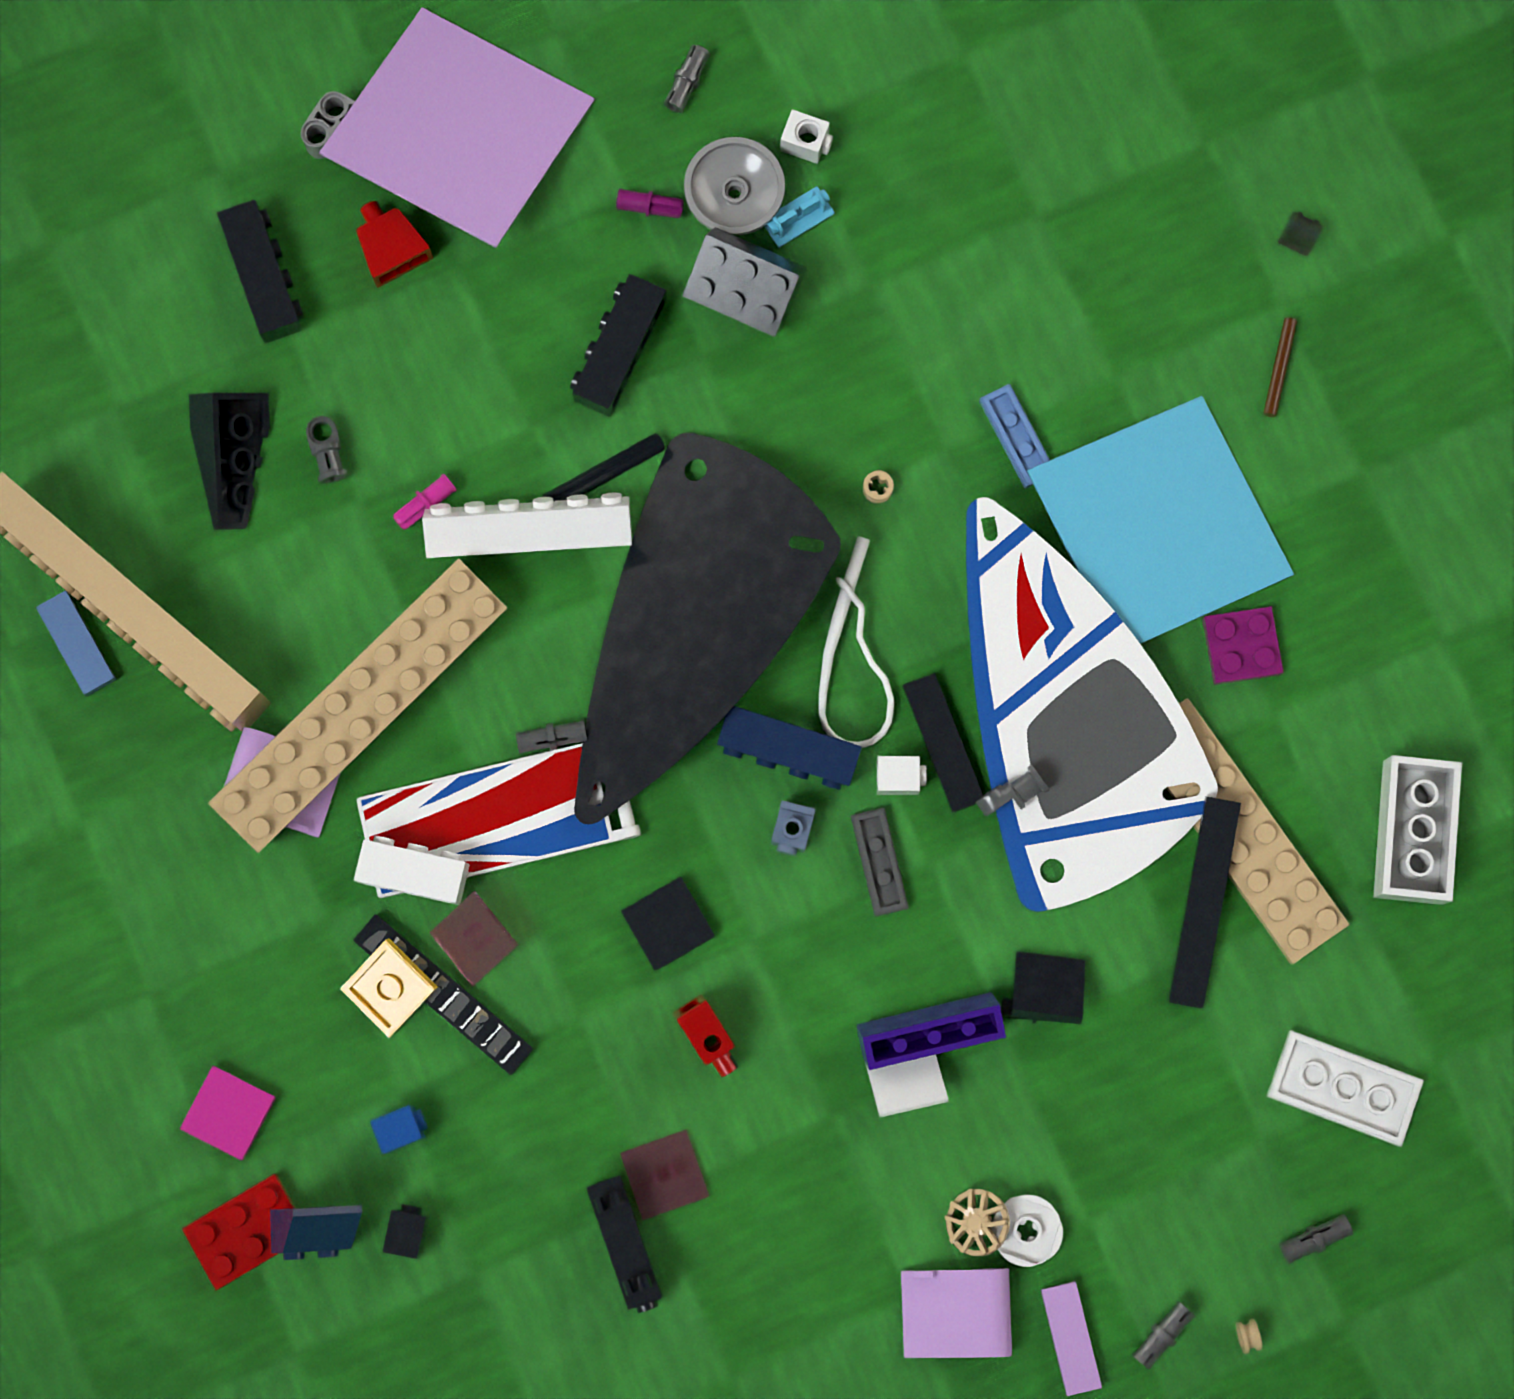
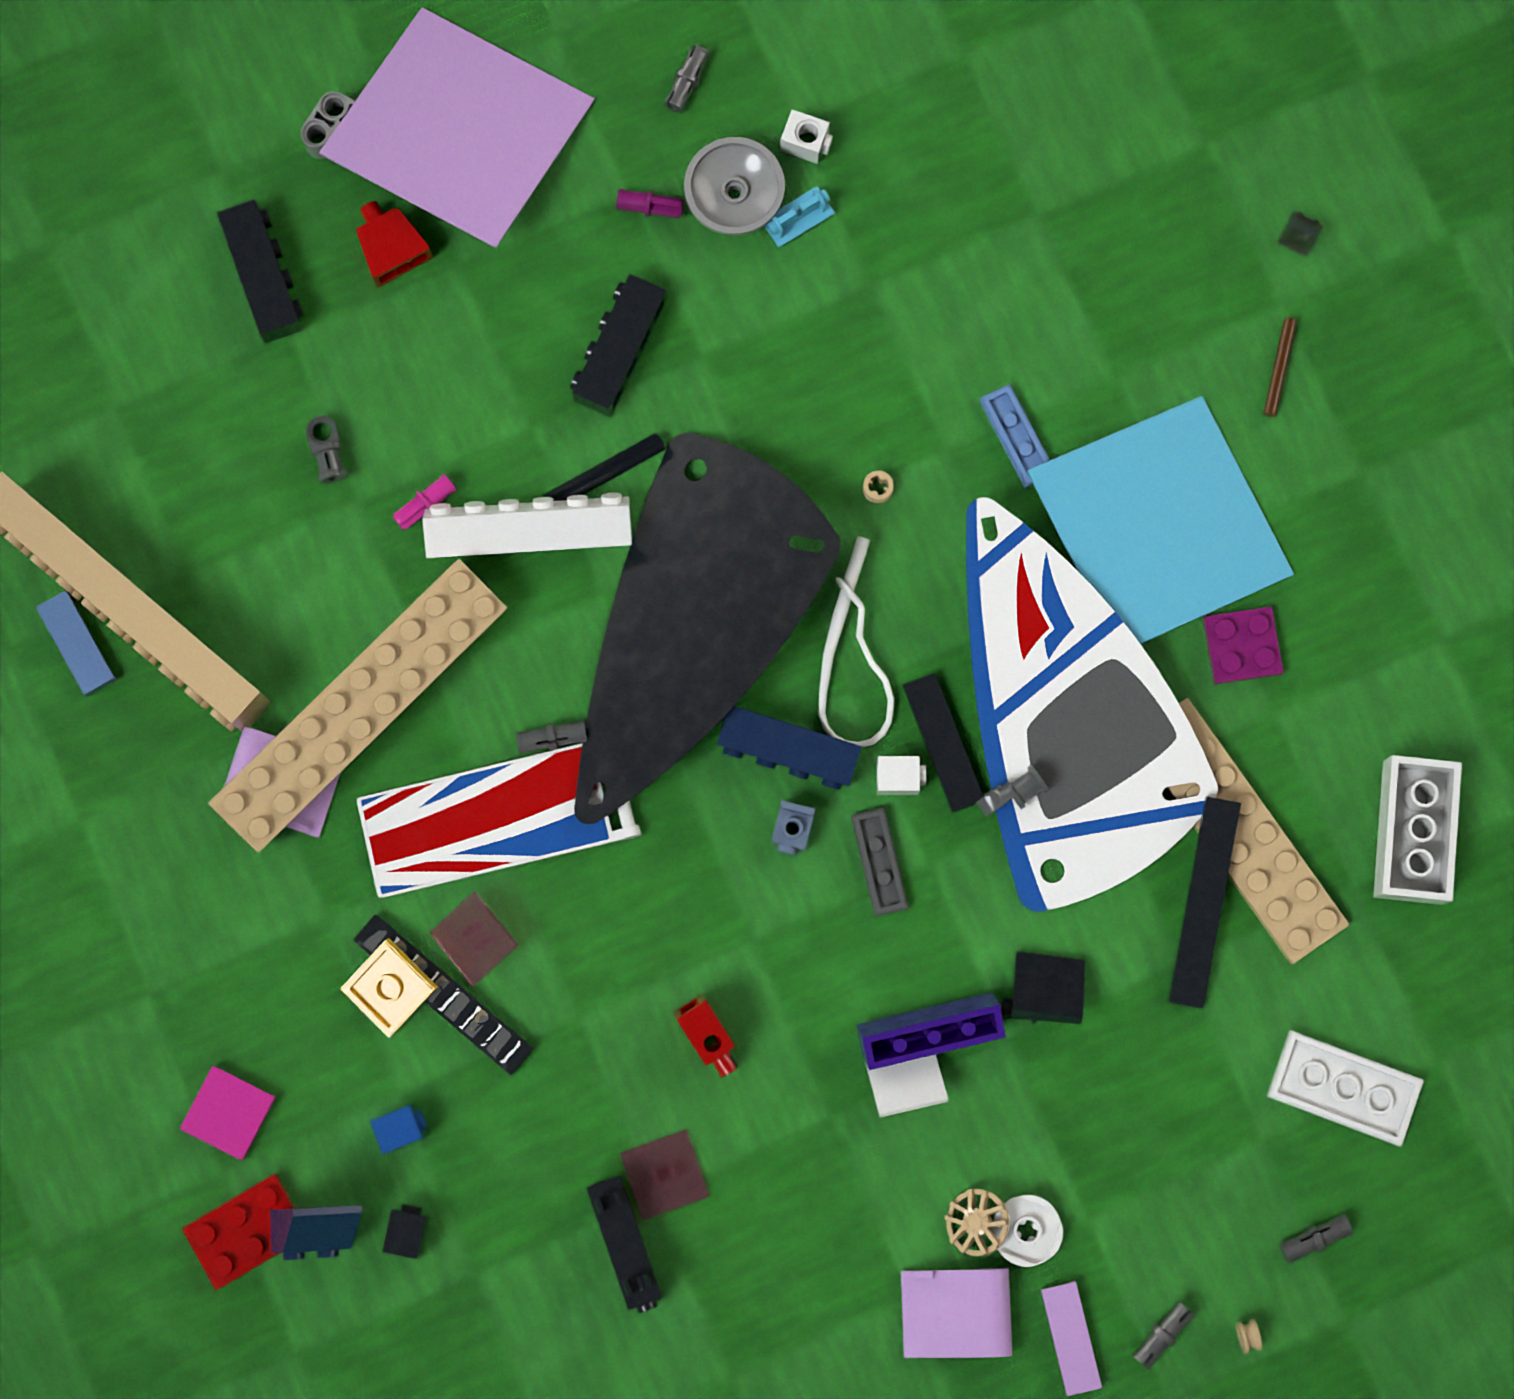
(228, 444): black wedge -> none
(412, 870): white brick -> none
(668, 924): black tile -> none
(744, 281): brick -> none

